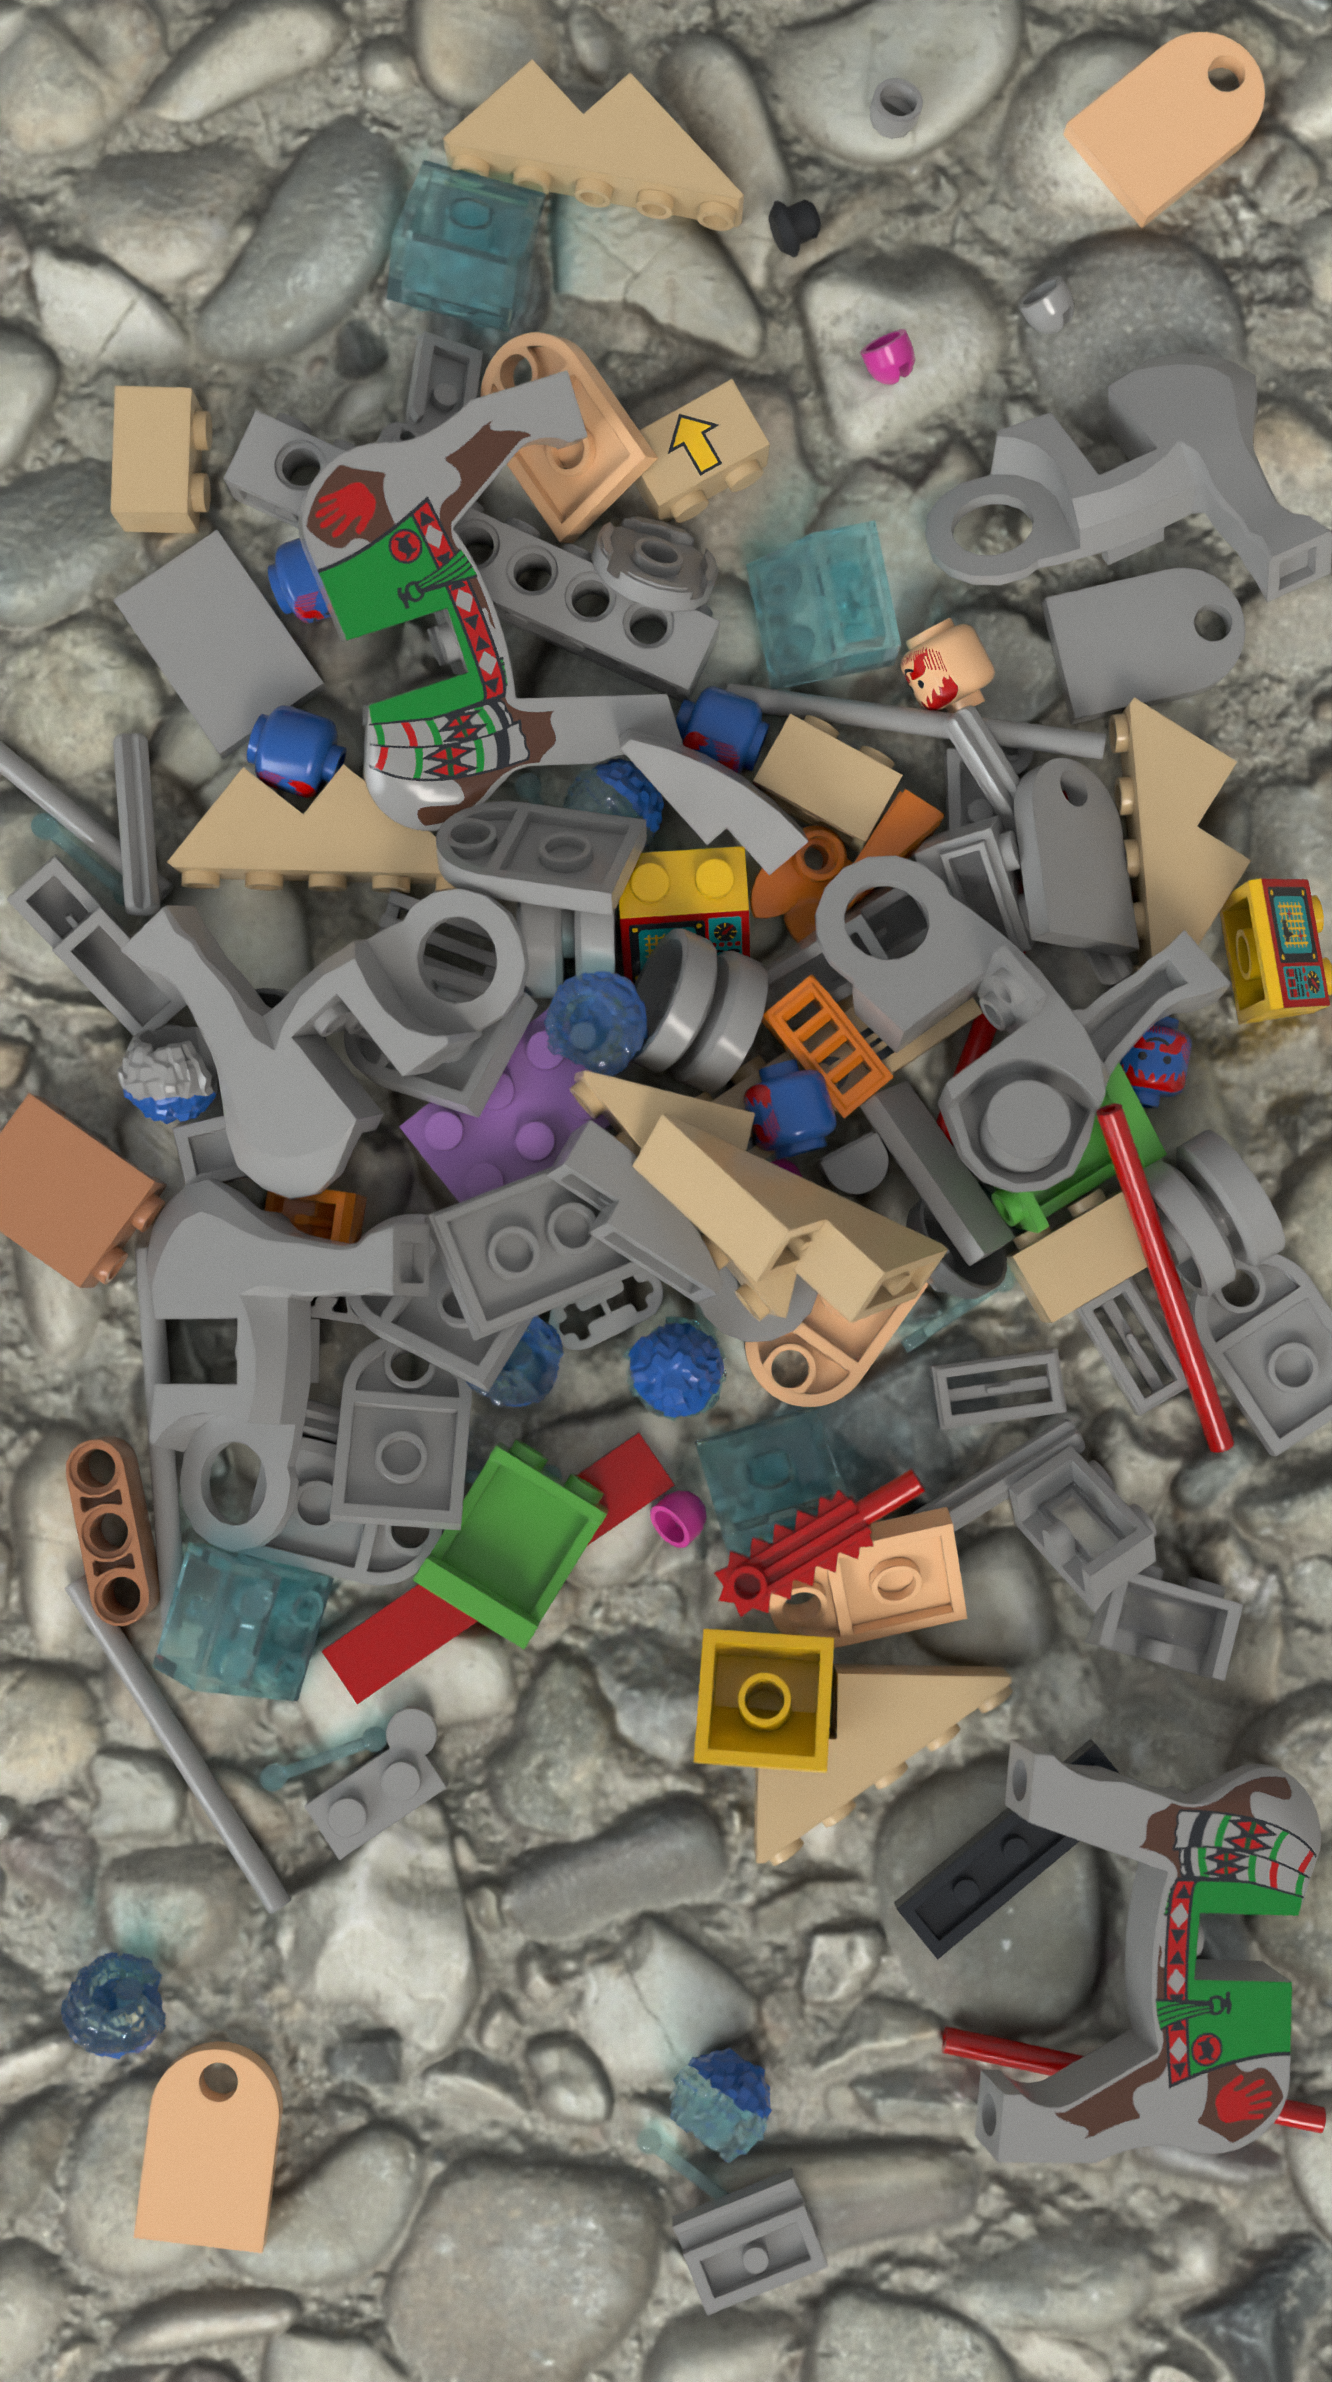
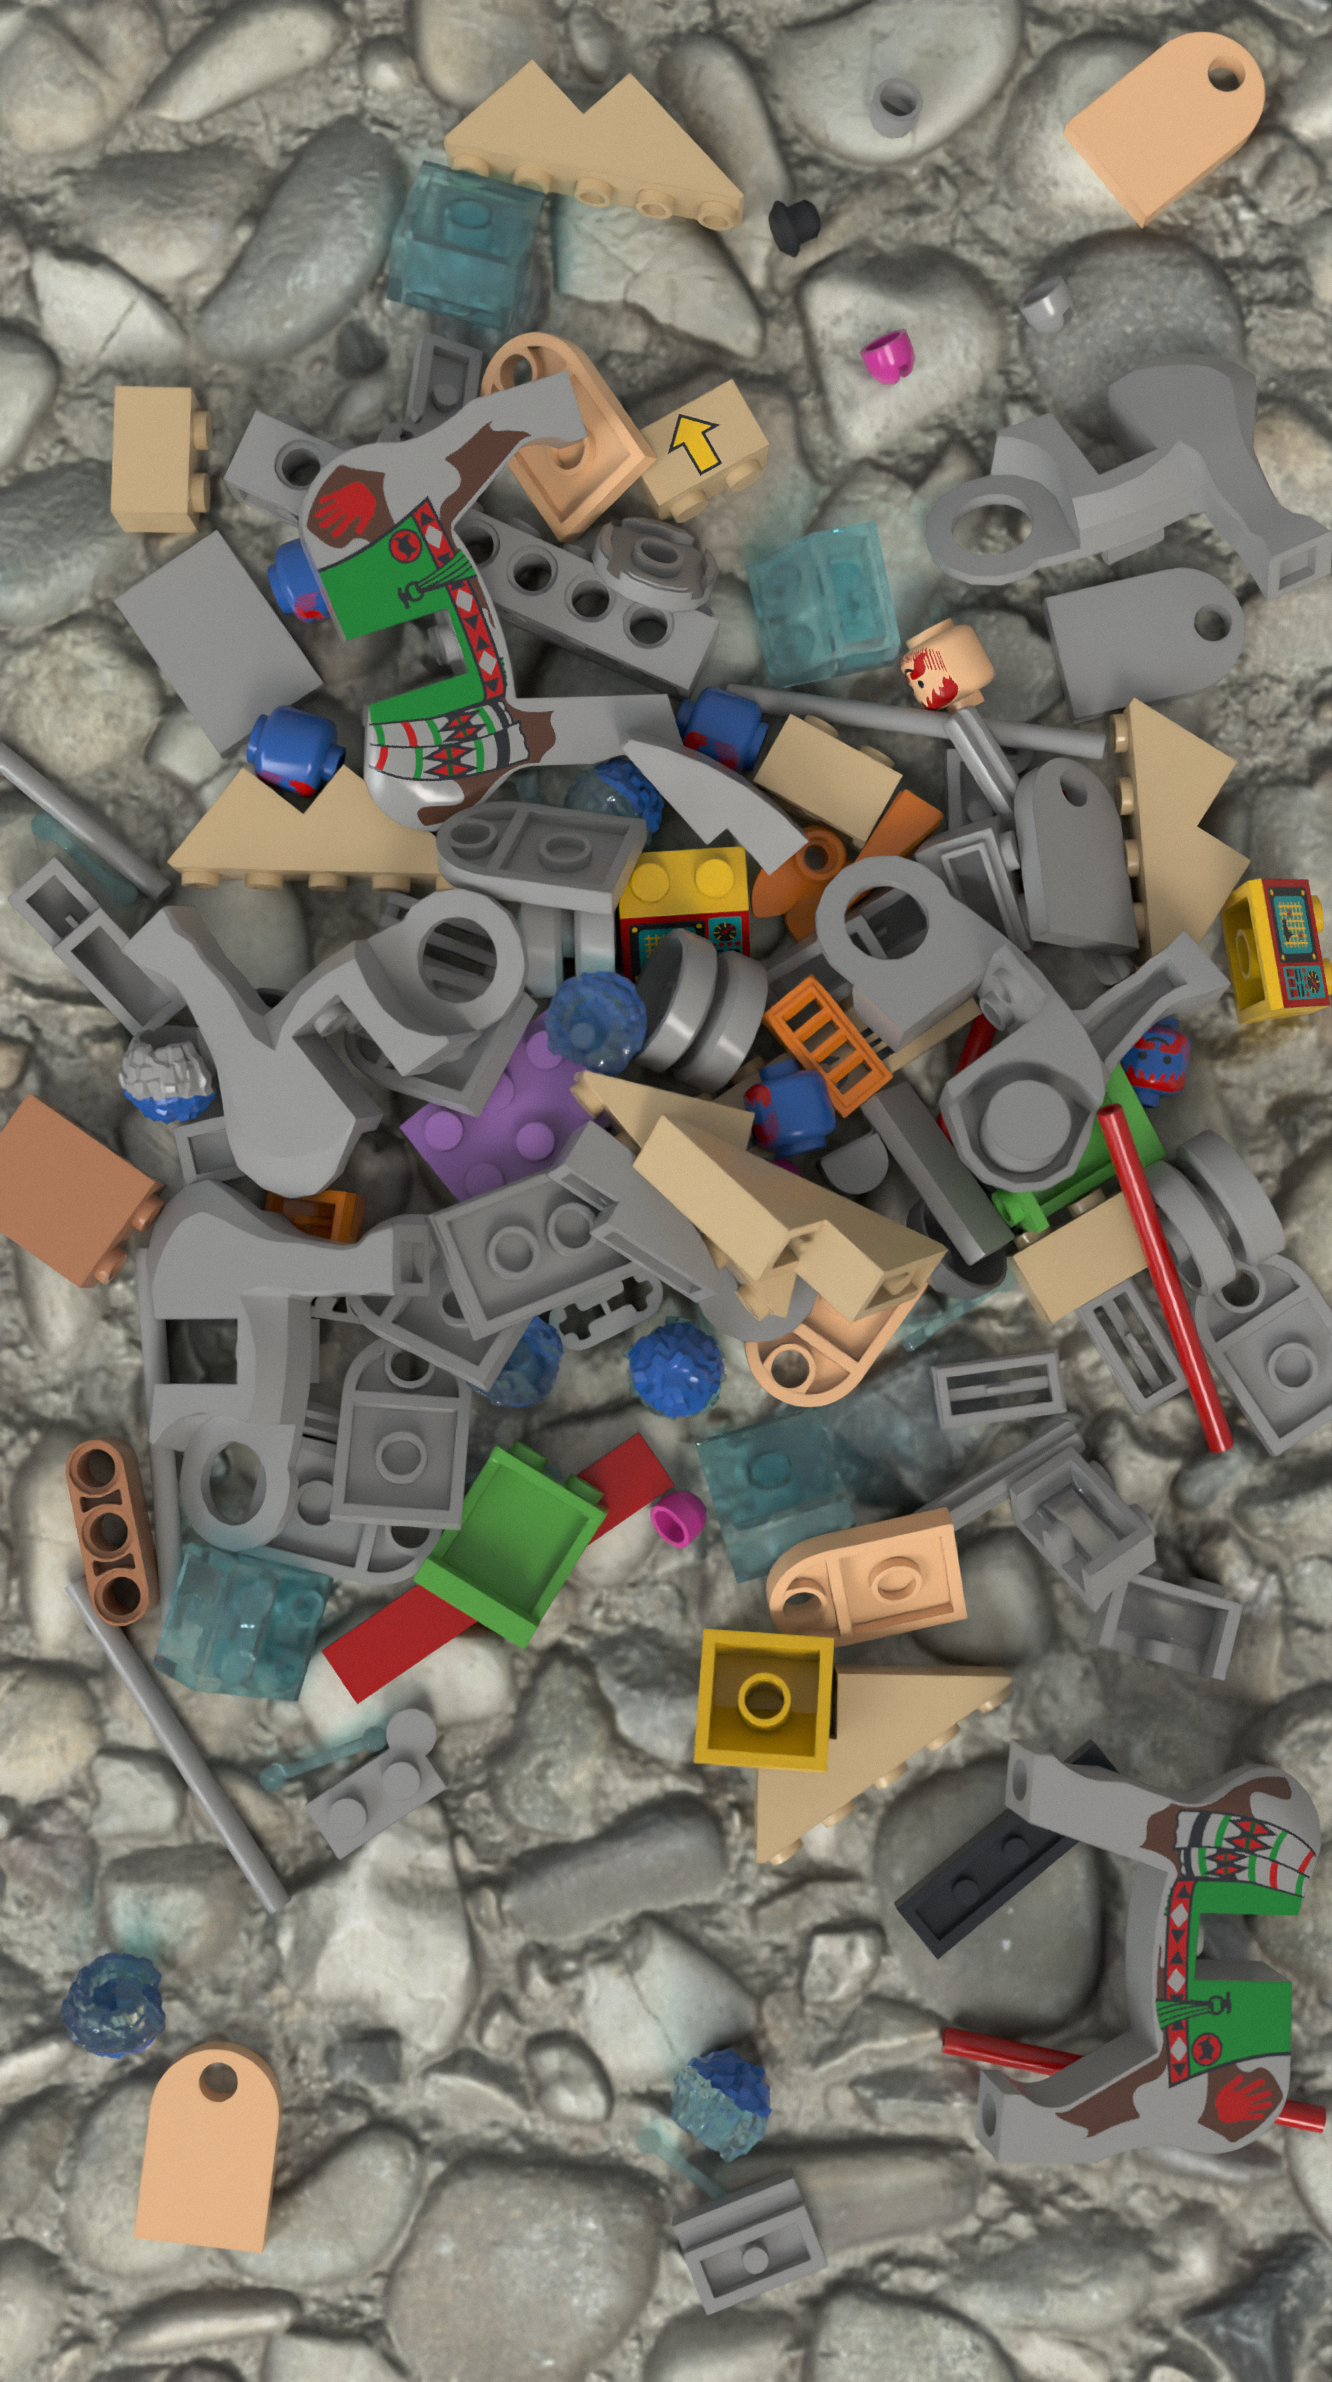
(136, 824): light grey axle -> none
(816, 1541): red piece -> none

